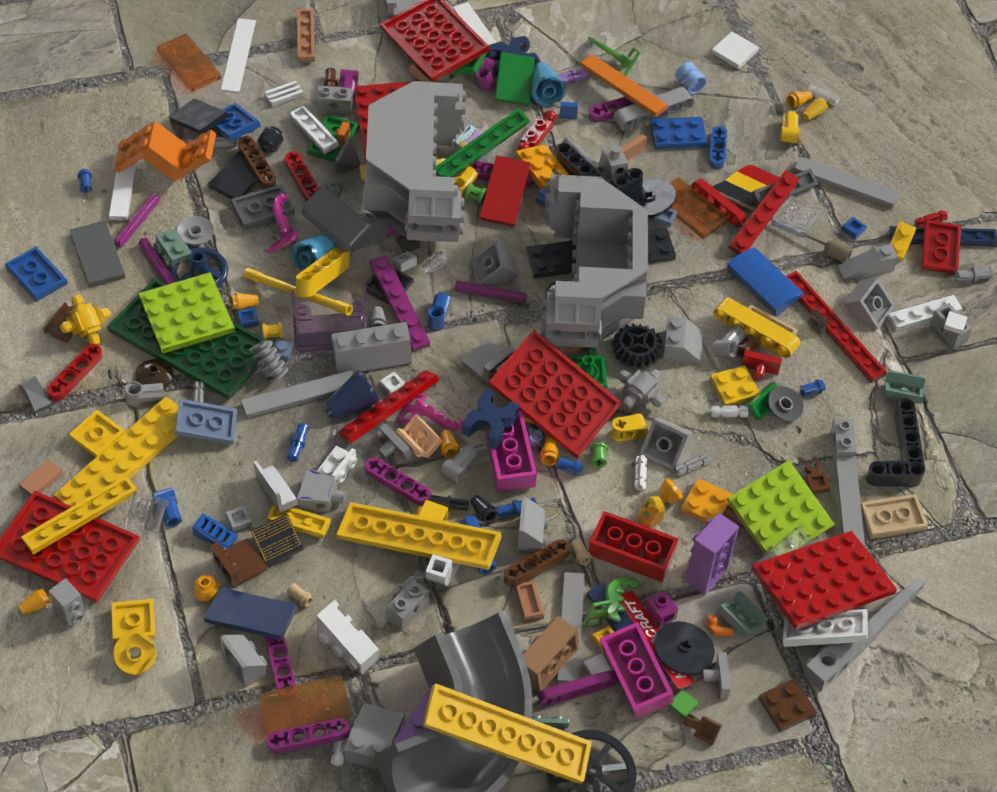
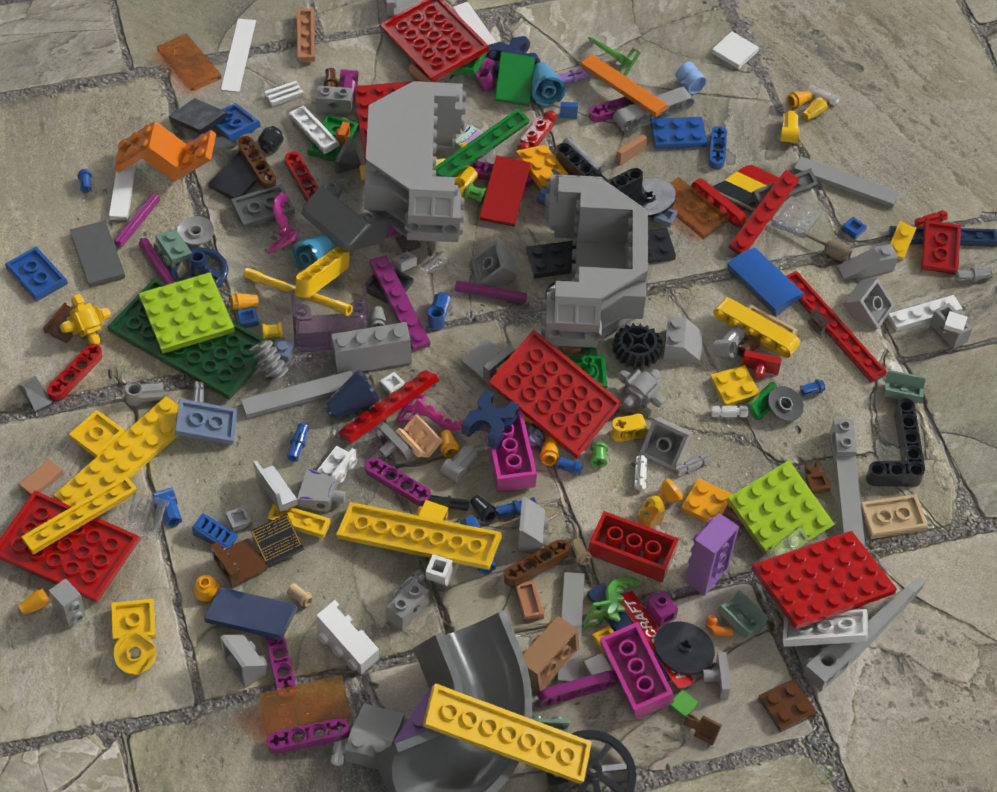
(163, 374): dark brown dish -> none
(613, 160): light grey torso -> none

